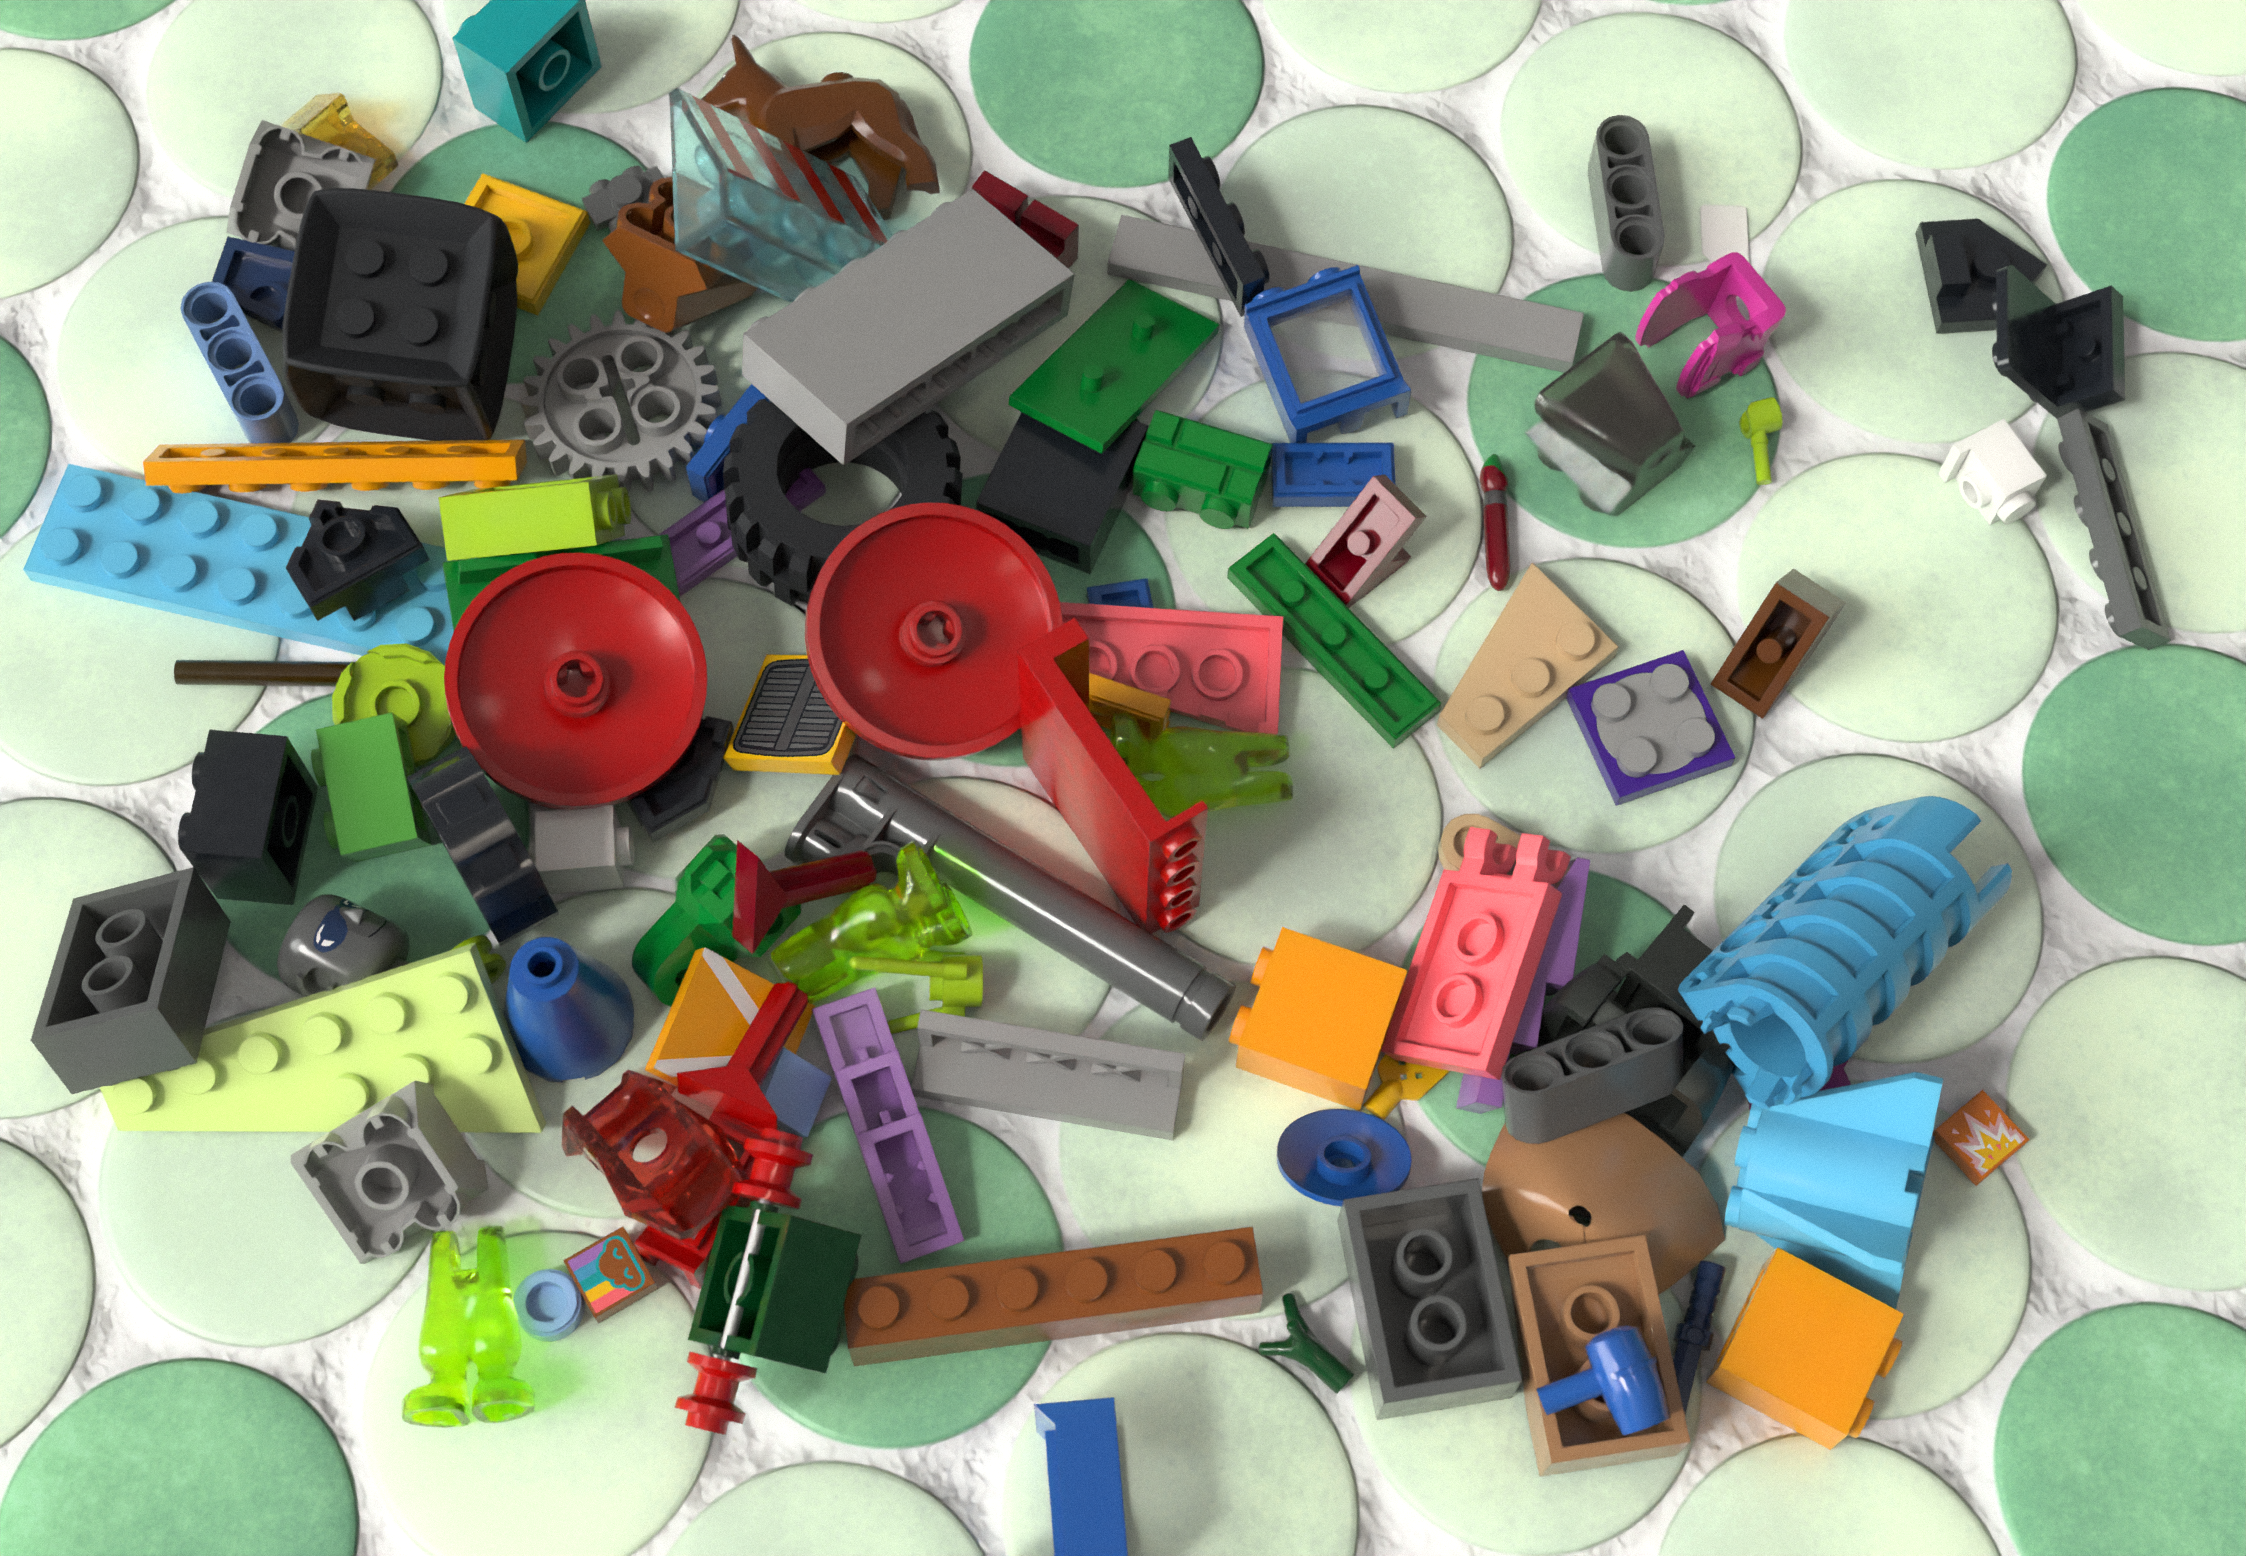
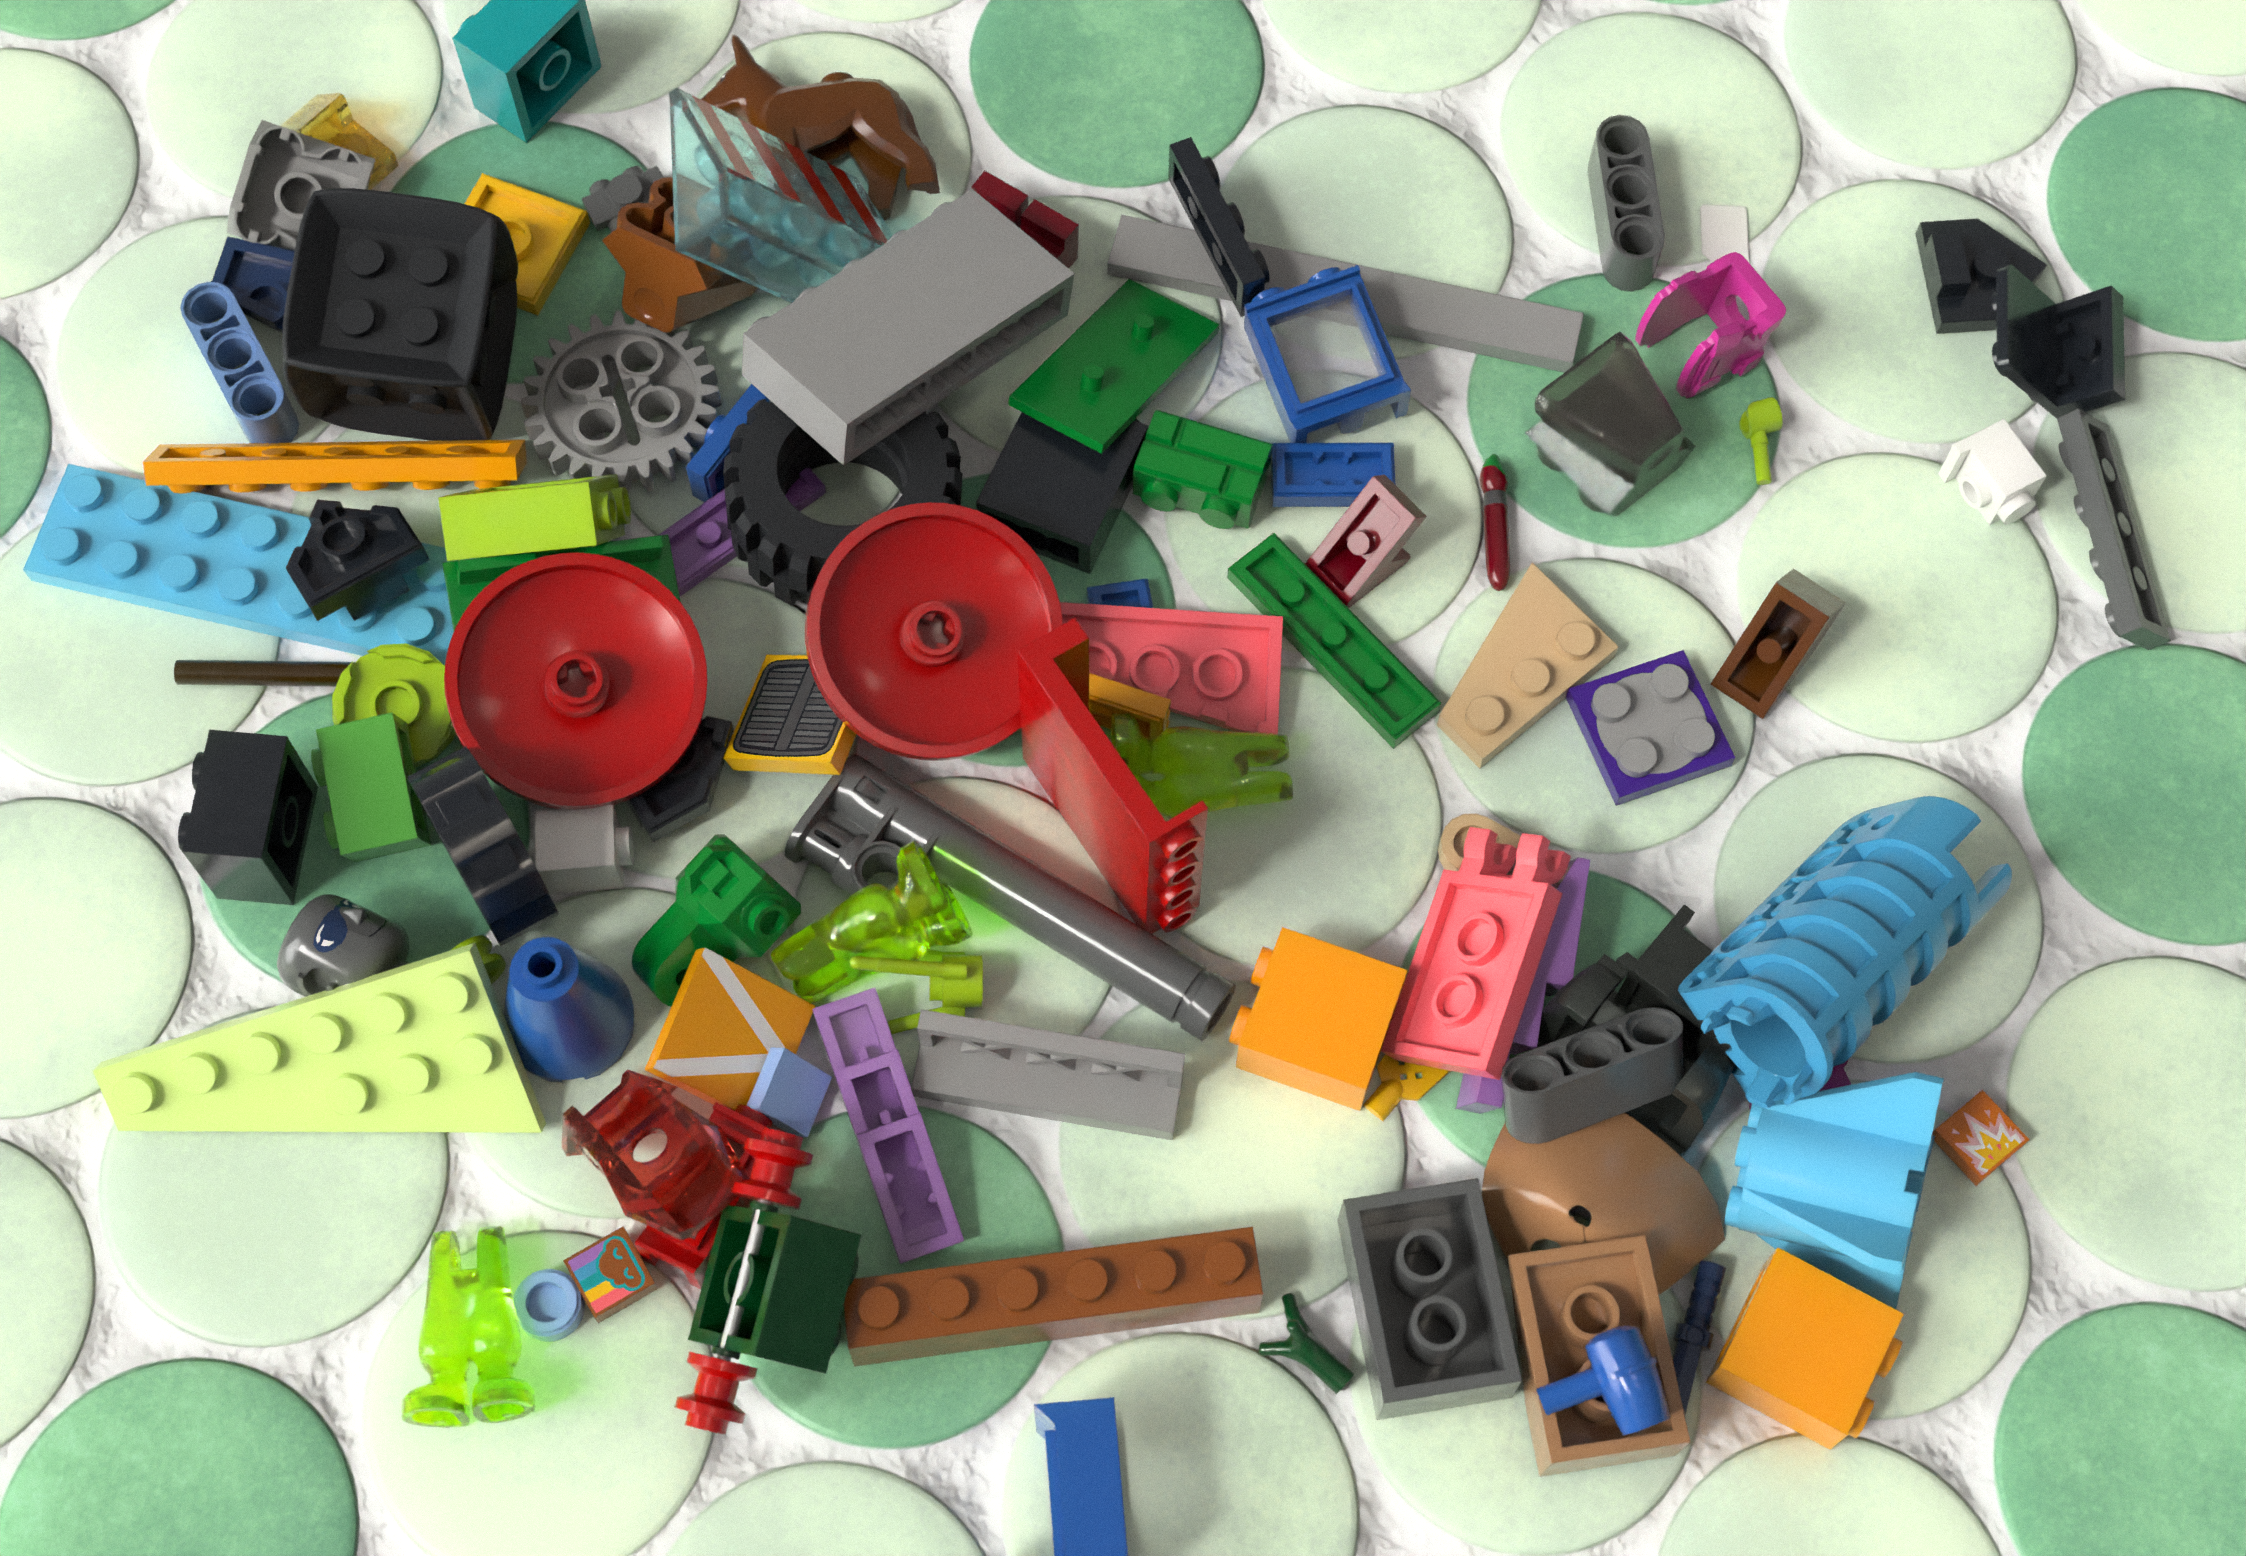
(132, 981): dark grey brick -> none
(392, 1172): light grey slope -> none
(737, 1085): red piece -> none
(764, 893): dark red piece -> none
(1342, 1156): blue dish -> none

